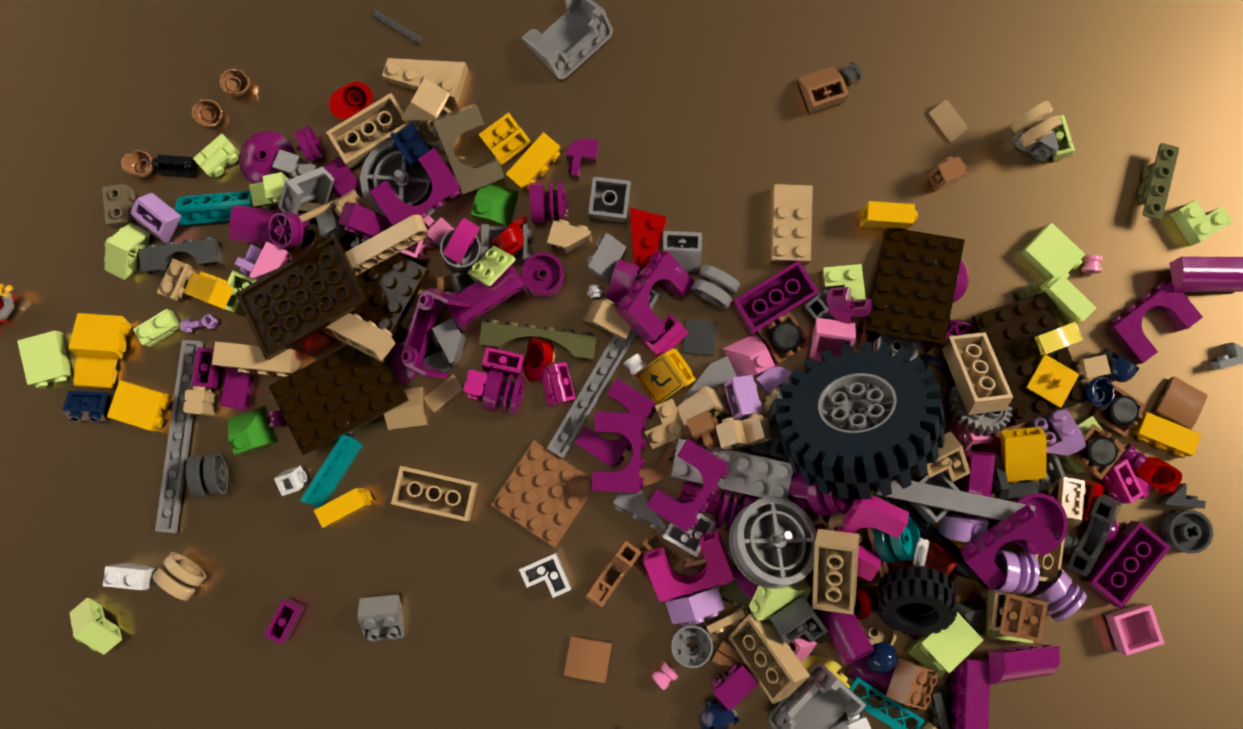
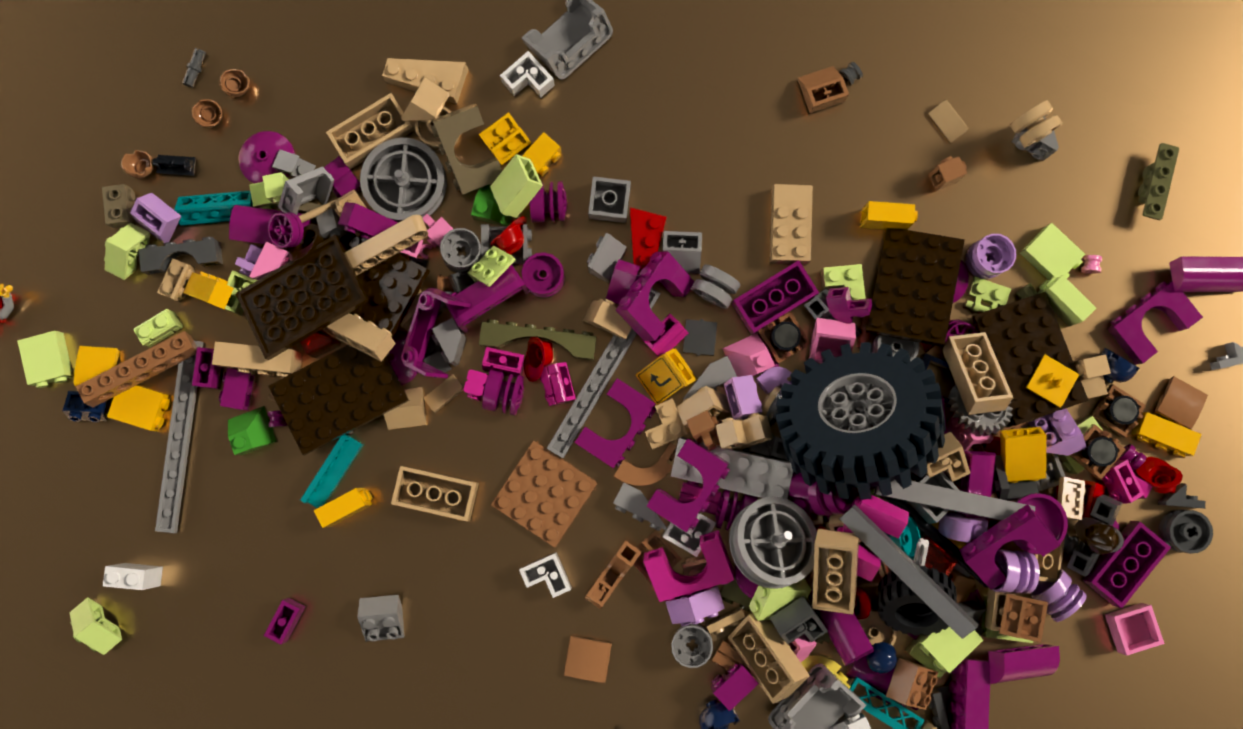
(99, 335): yellow brick -> none
(137, 369): none -> medium nougat brick
(179, 576): tan wheel -> none
(194, 67): none -> dark grey pin
(200, 401): tan brick -> none
(207, 475): dark grey wheel -> none
(208, 321): lavender bar -> none
(217, 156): yellowish green brick -> none
(291, 480): white brick -> none
(308, 143): magenta wheel -> none
(350, 100): red piece -> none
(396, 26): dark grey bar -> none
(410, 144): dark blue bracket -> none
(443, 186): magenta arch -> none
(461, 240): dark pink slope -> none
(516, 186): none -> yellowish green brick
(527, 71): none -> white brick
(567, 238): tan slope -> none
(581, 151): magenta brick -> none
(596, 292): white plate -> none
(629, 426): magenta arch -> none
(635, 364): white wheel -> none
(664, 676): bright pink wheel -> none
(909, 572): none -> dark grey tile
(986, 291): none -> yellowish green plate
(1000, 256): none -> lavender wheel
(1058, 338): light yellow arch -> none
(1063, 137): yellowish green brick -> none
(1099, 392): dark blue hair -> none
(1099, 535): none -> dark brown piece
(1196, 224): yellowish green brick -> none

